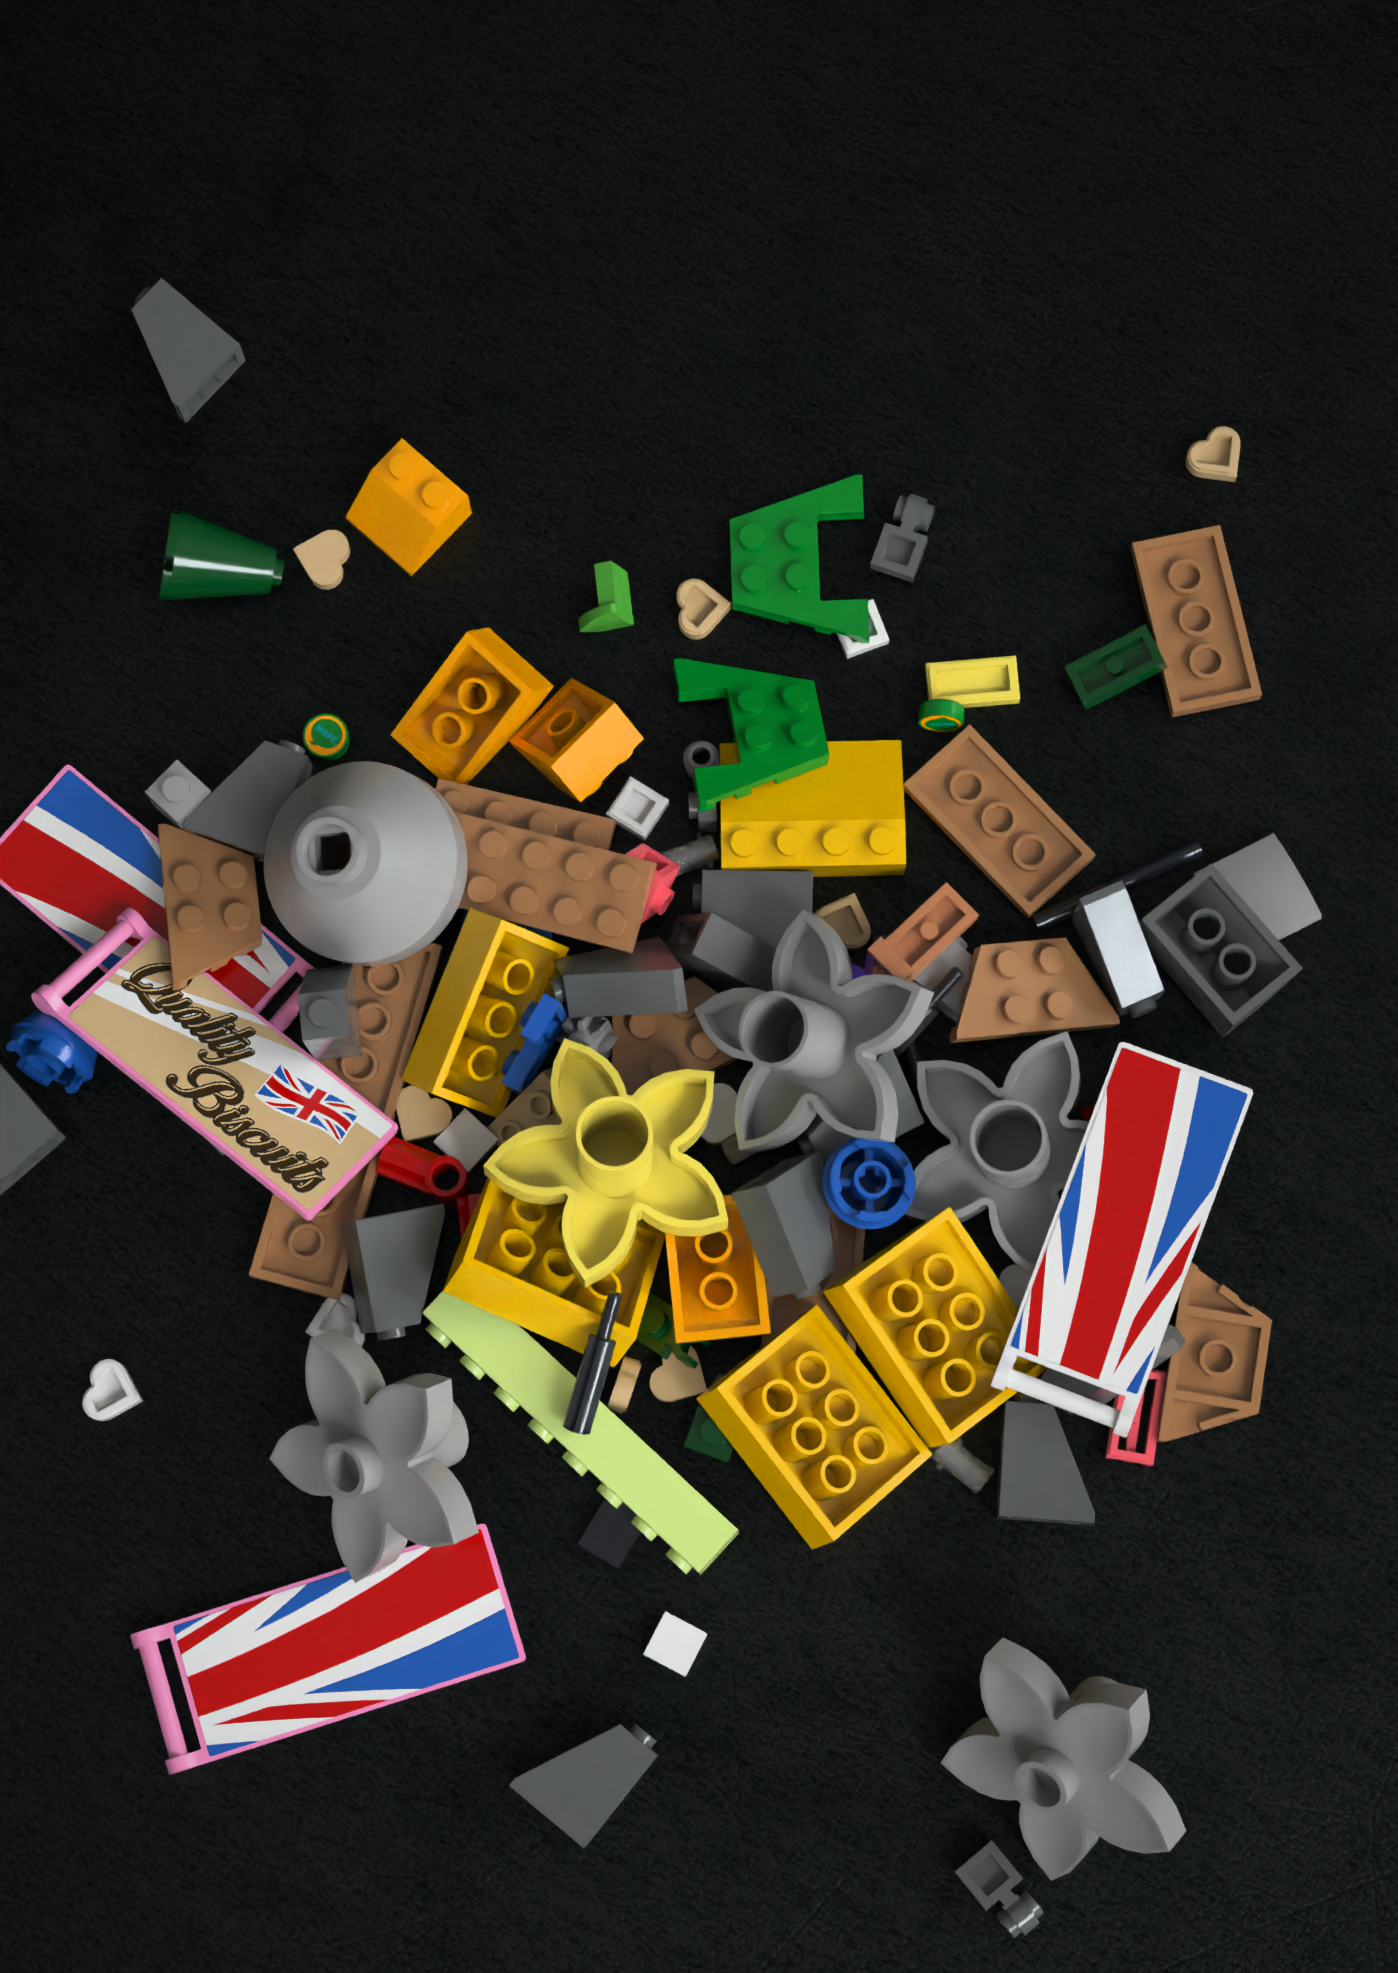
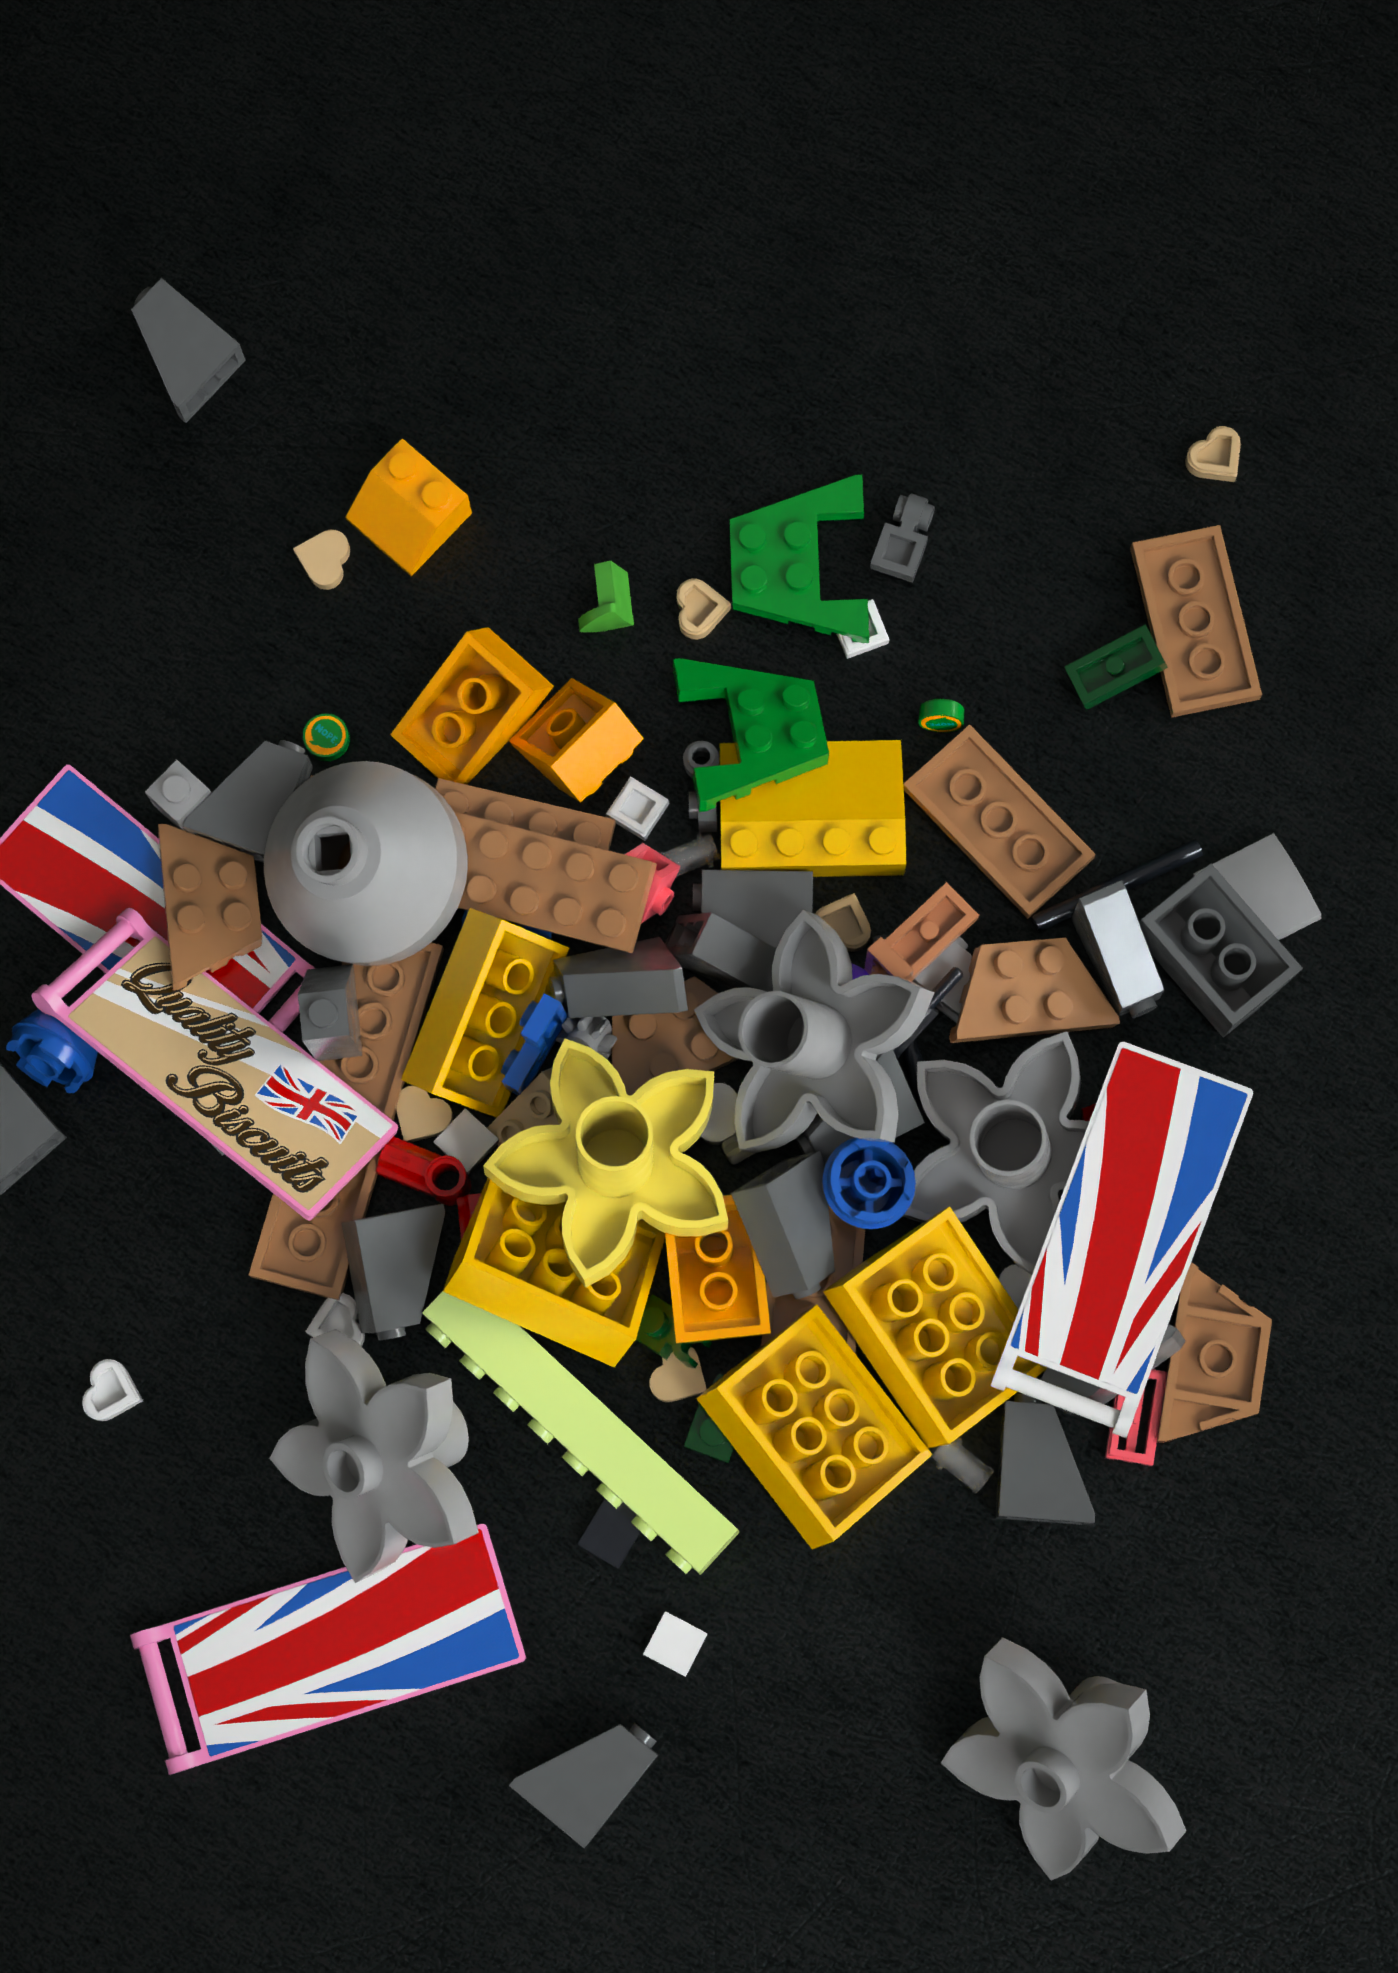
(215, 562): dark green cone -> none
(593, 1371): black axle -> none
(624, 1385): tan tile -> none
(974, 681): light yellow tile -> none
(990, 1879): dark grey plate -> none

